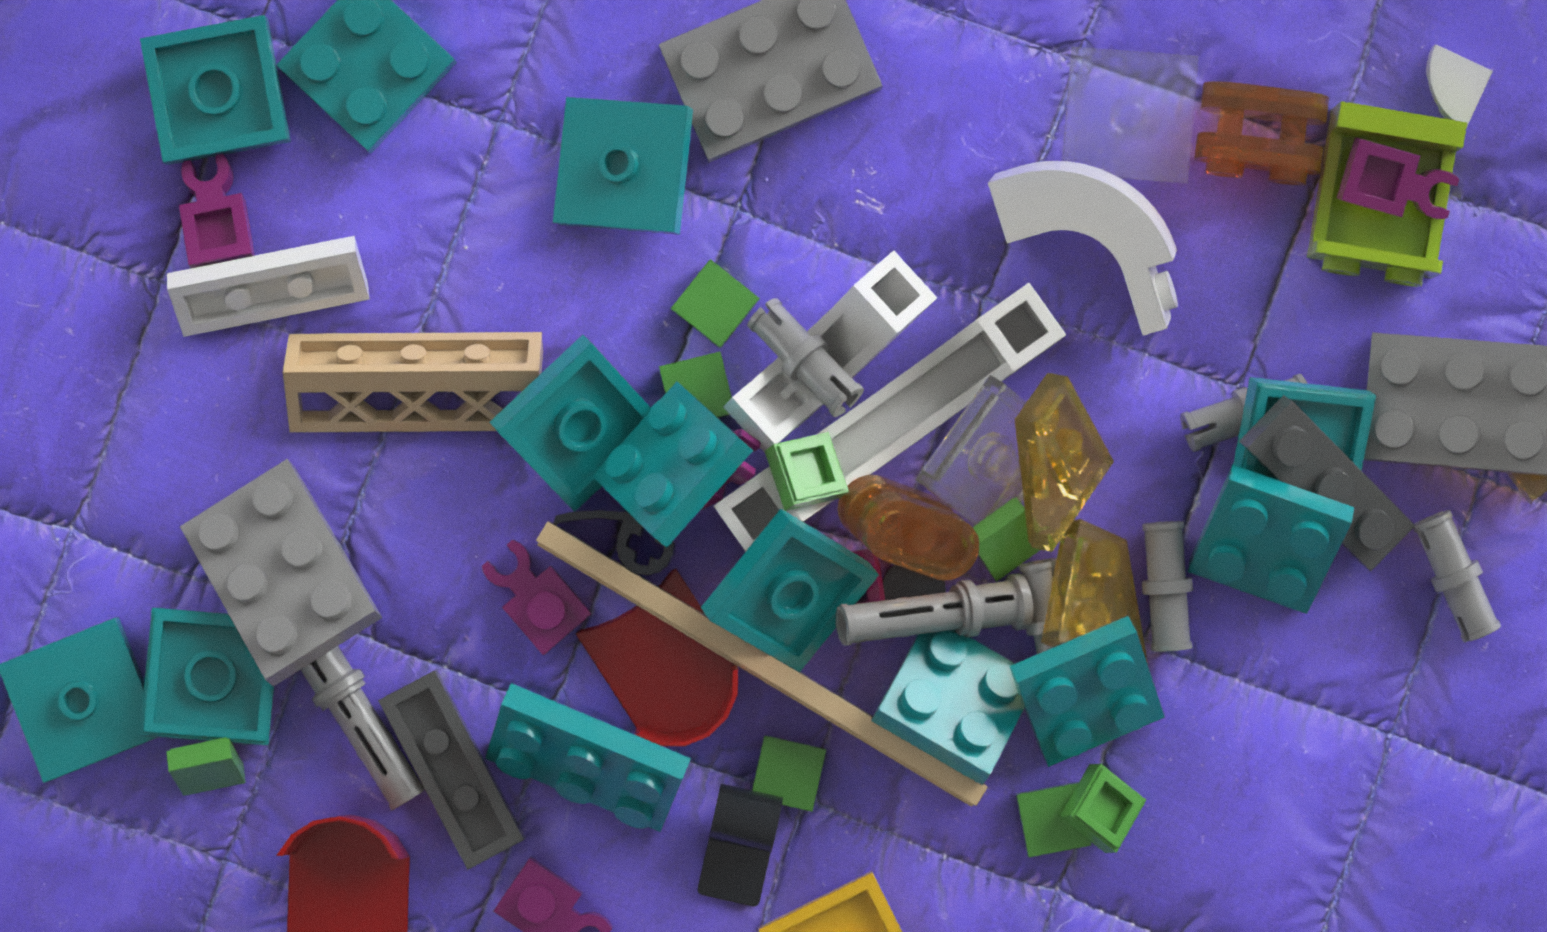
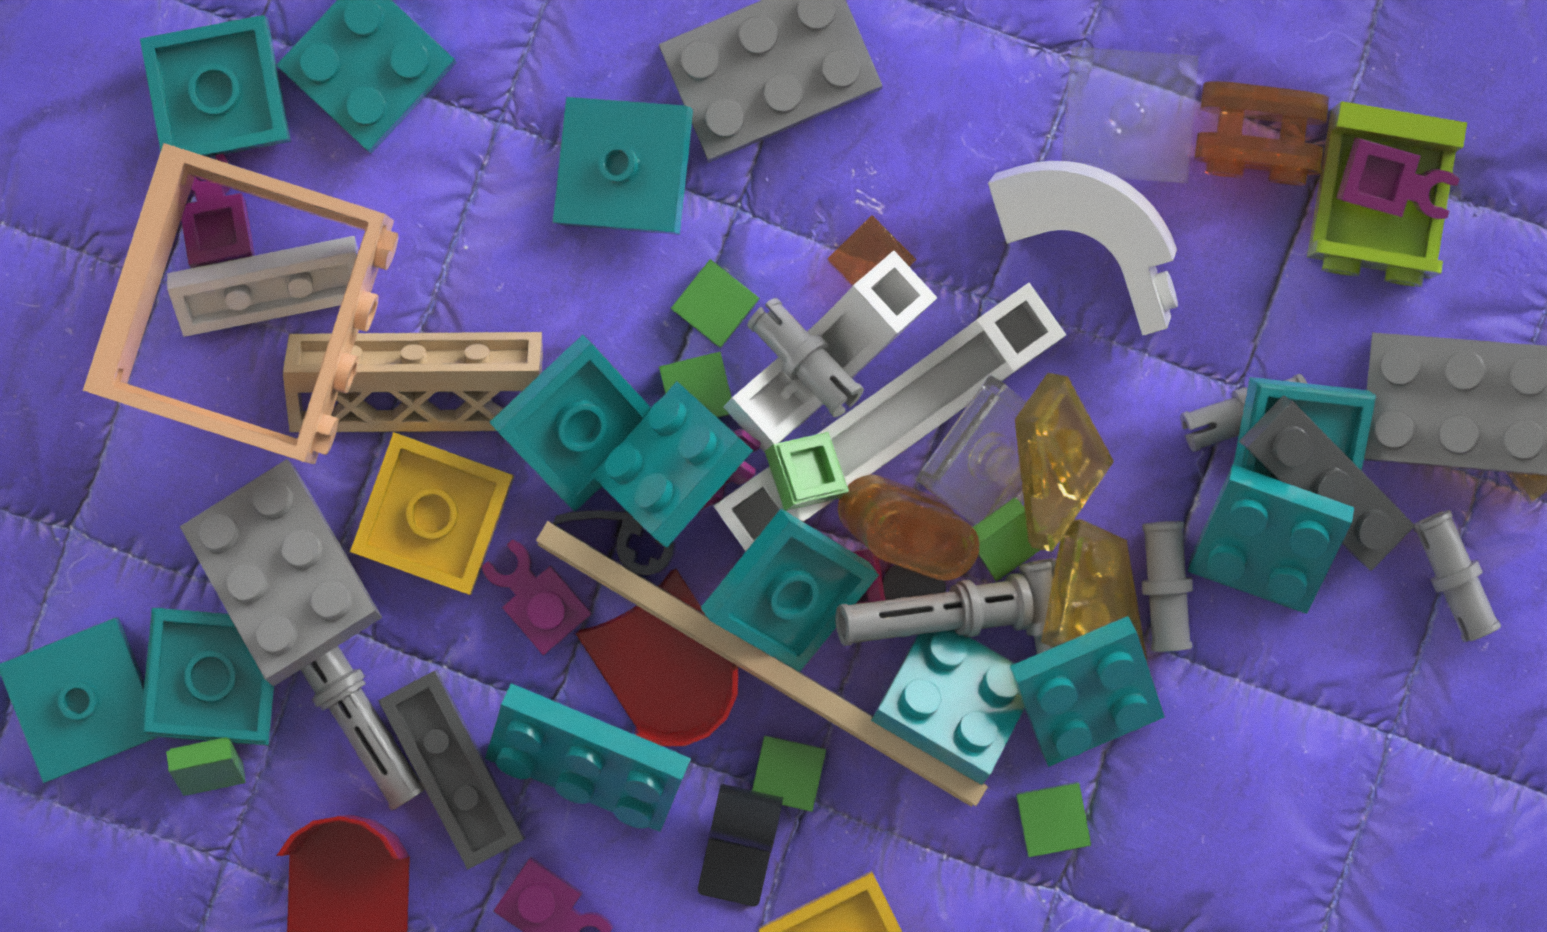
(145, 269): none -> light nougat window
(432, 513): none -> yellow plate
(866, 250): none -> clear orange tile
(1102, 808): bright green tile -> none
(1455, 83): white tile -> none

